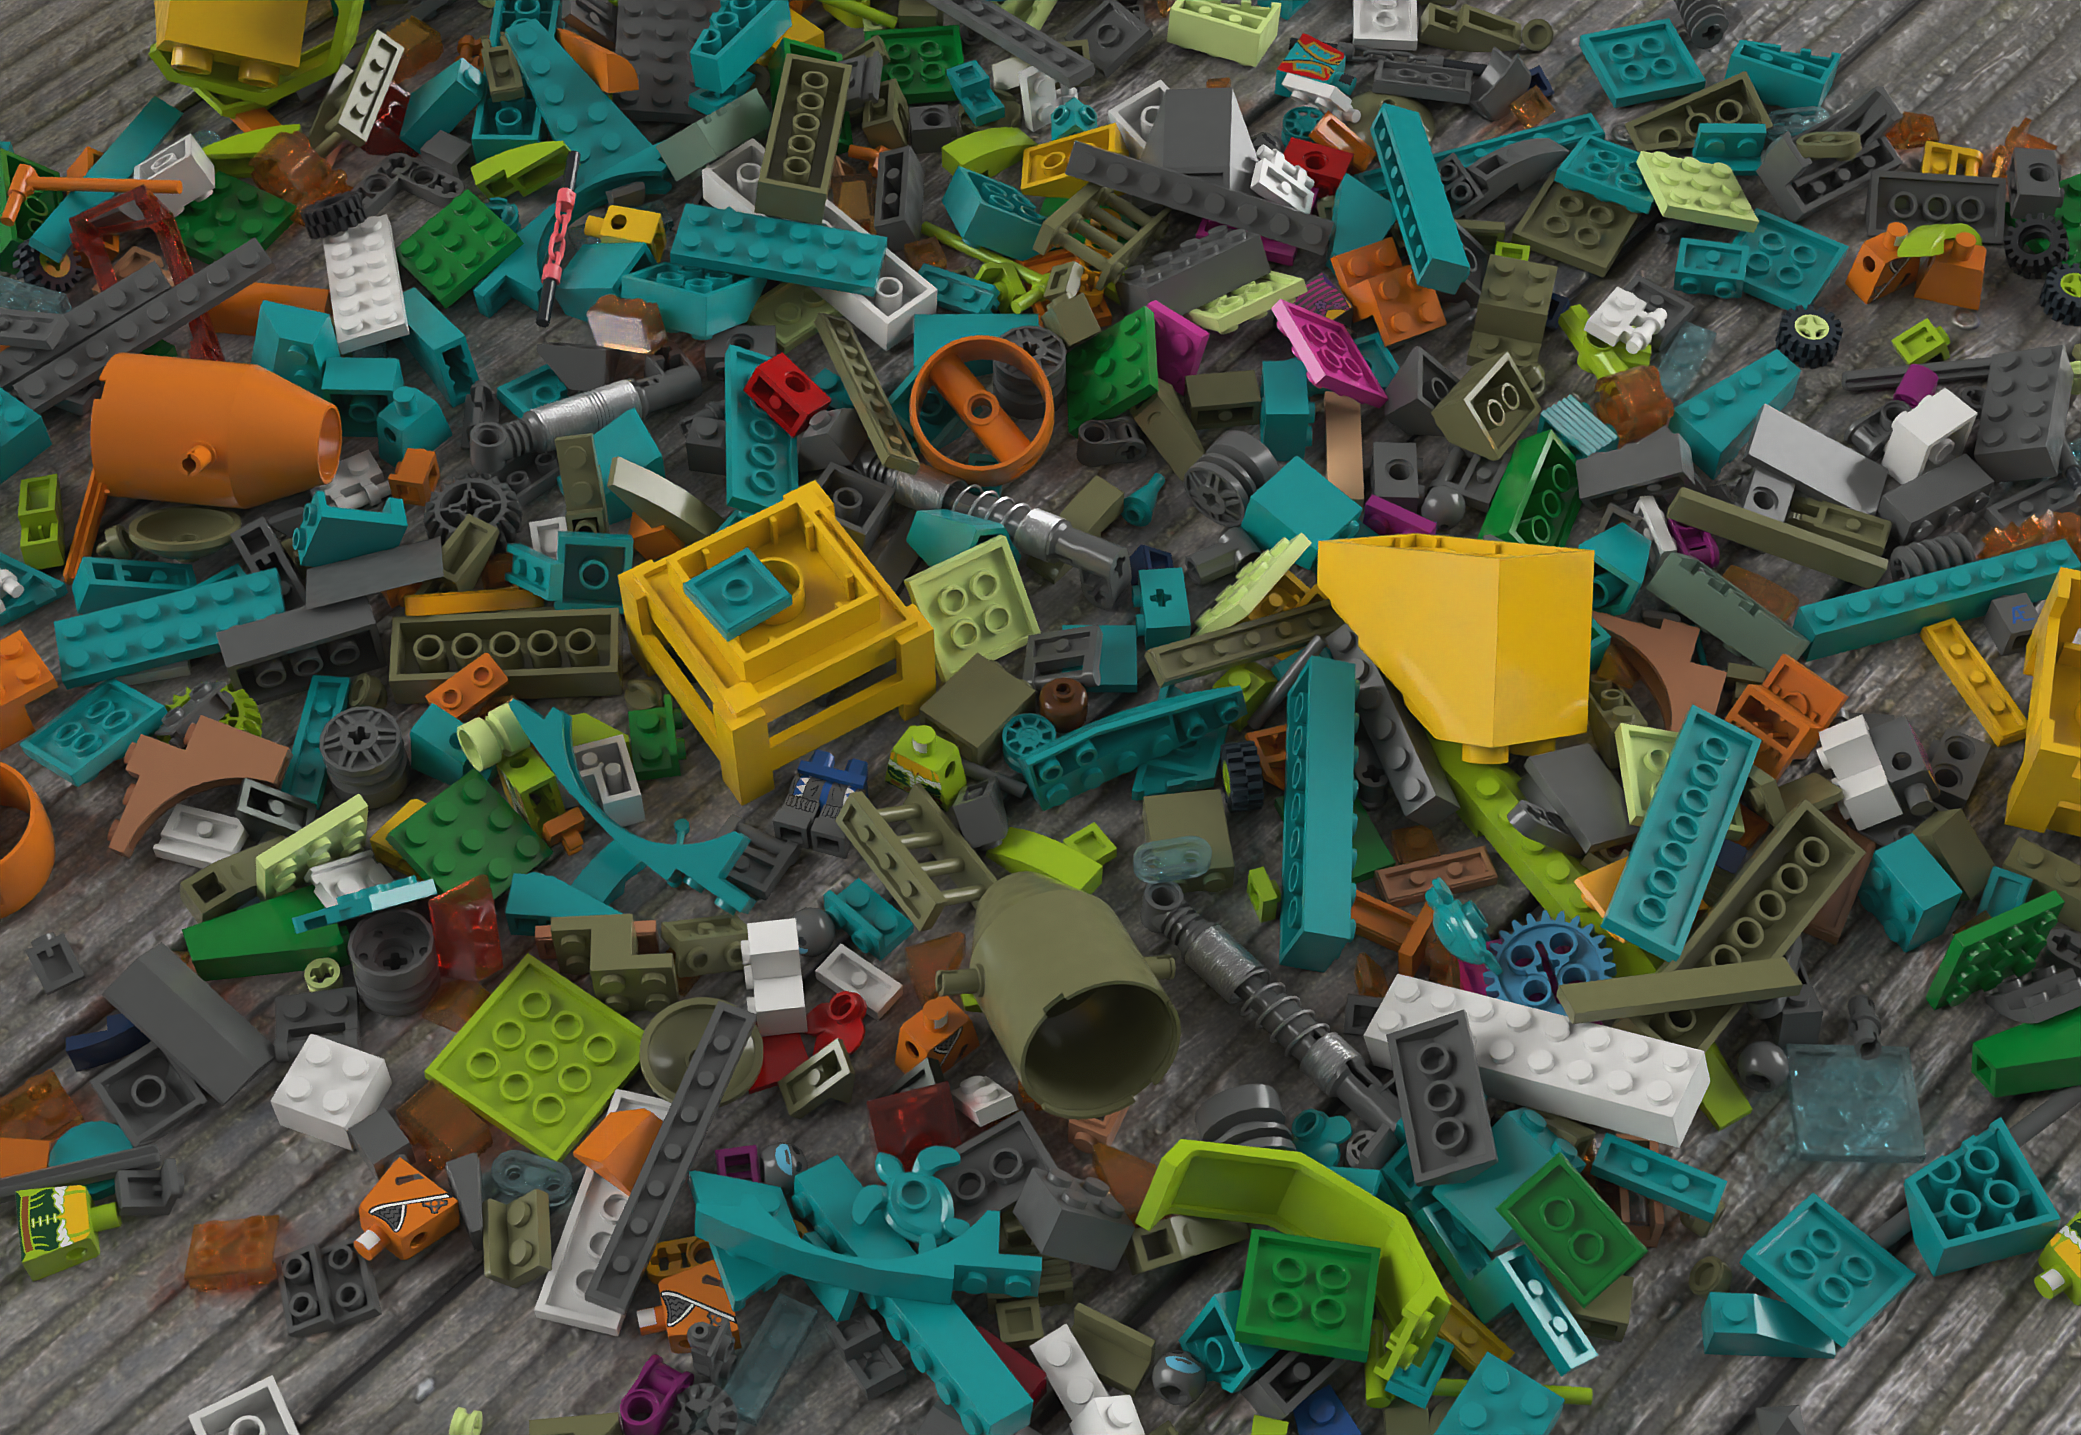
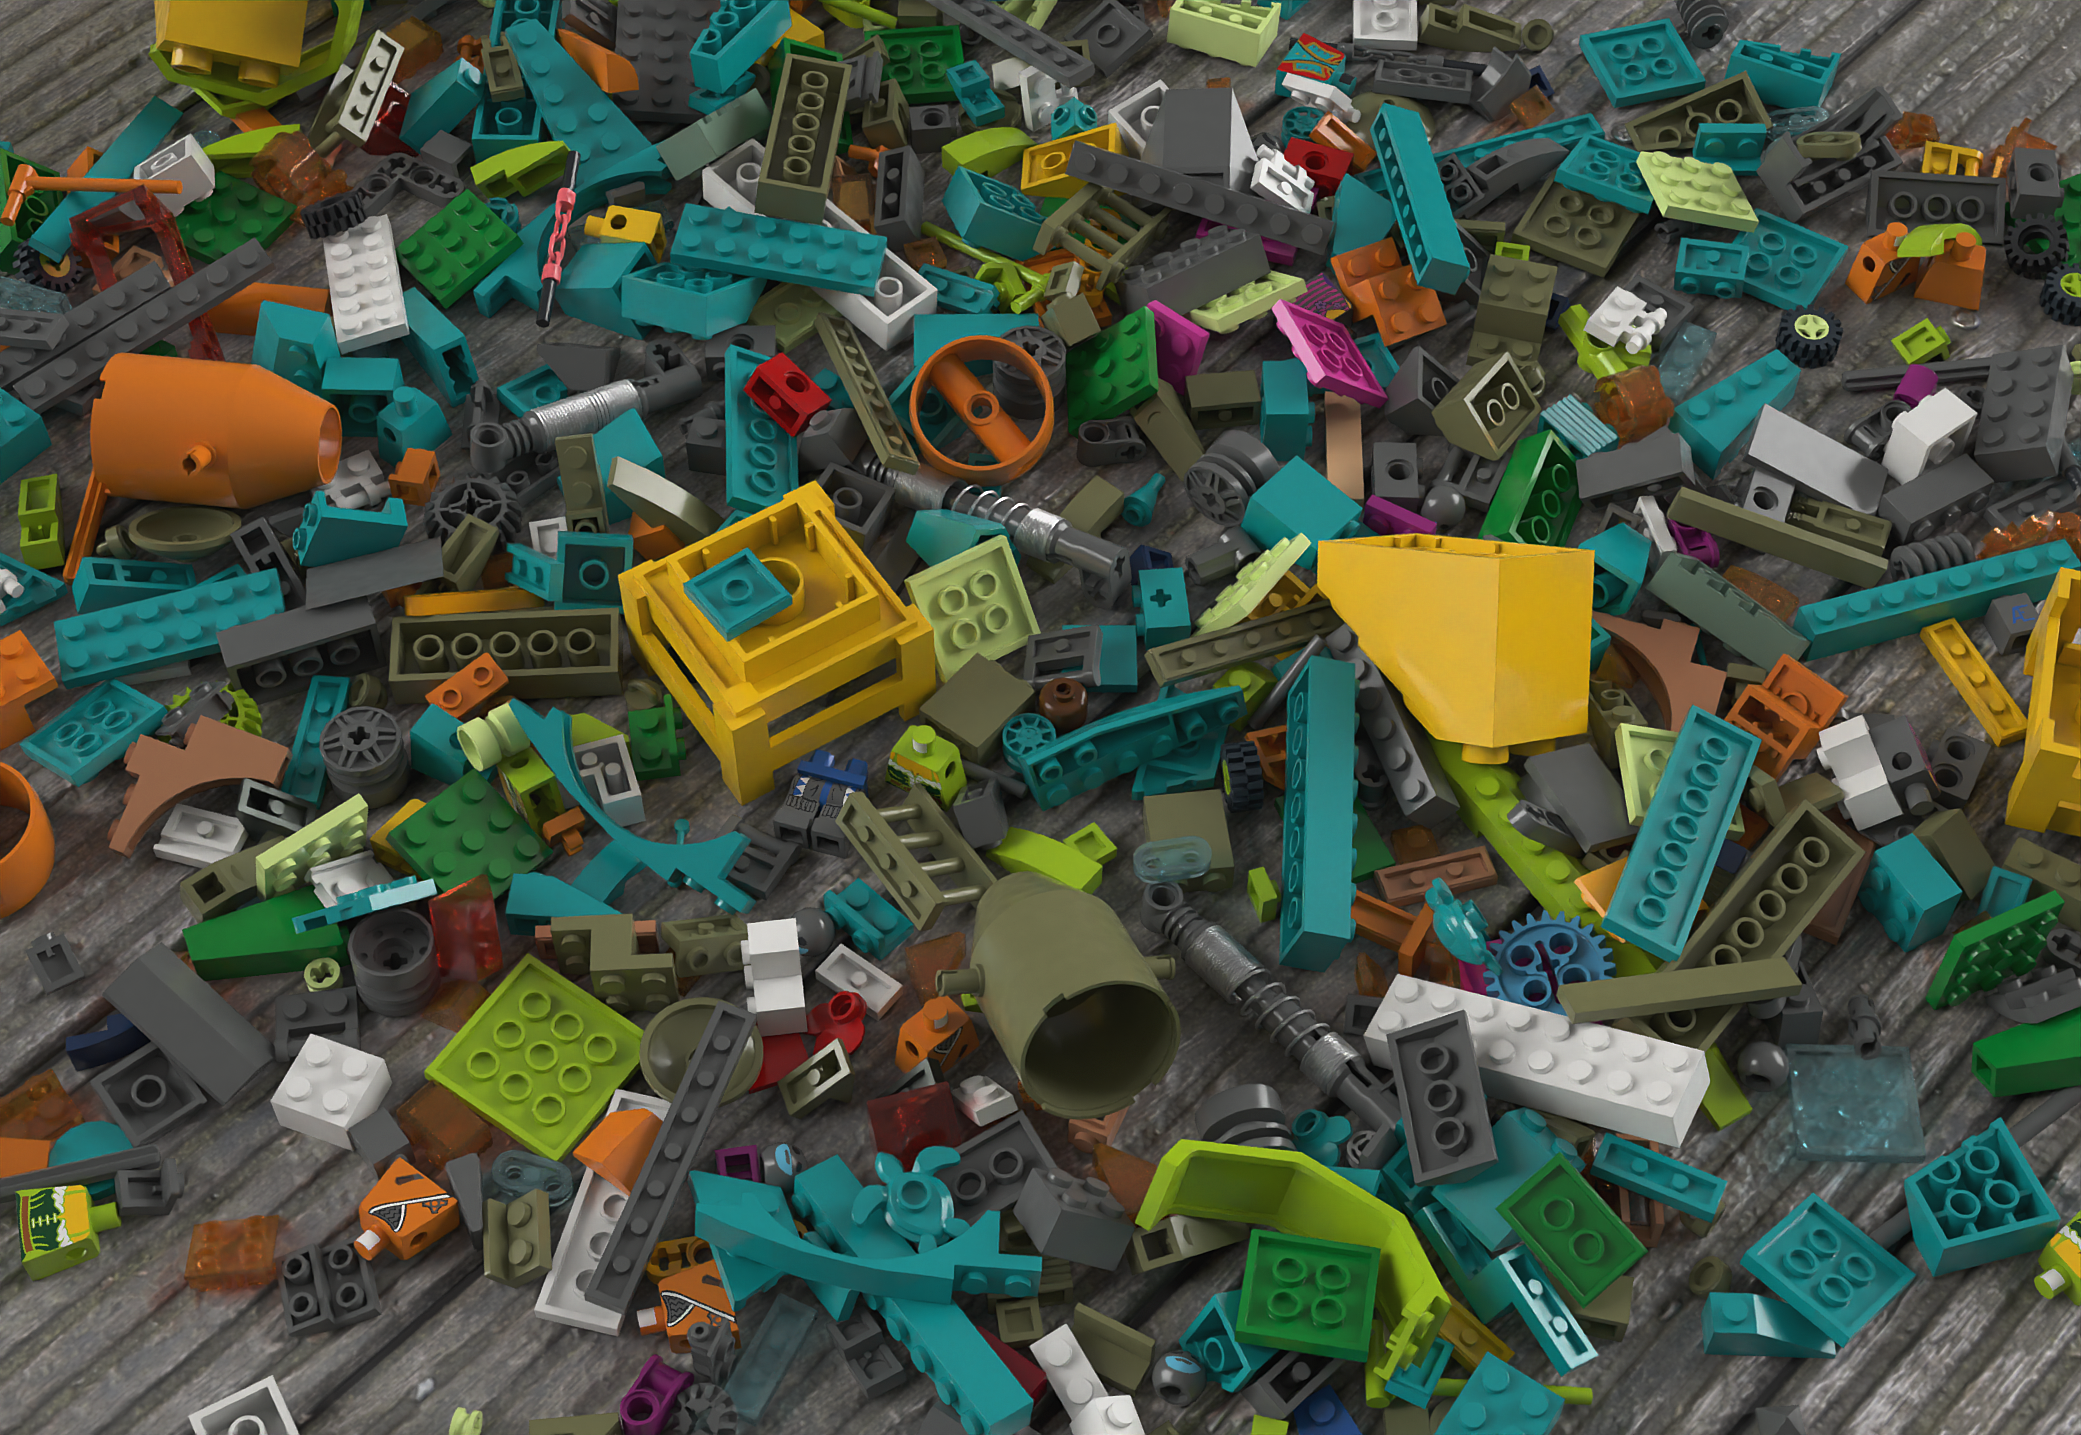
(627, 324): clear orange brick -> none

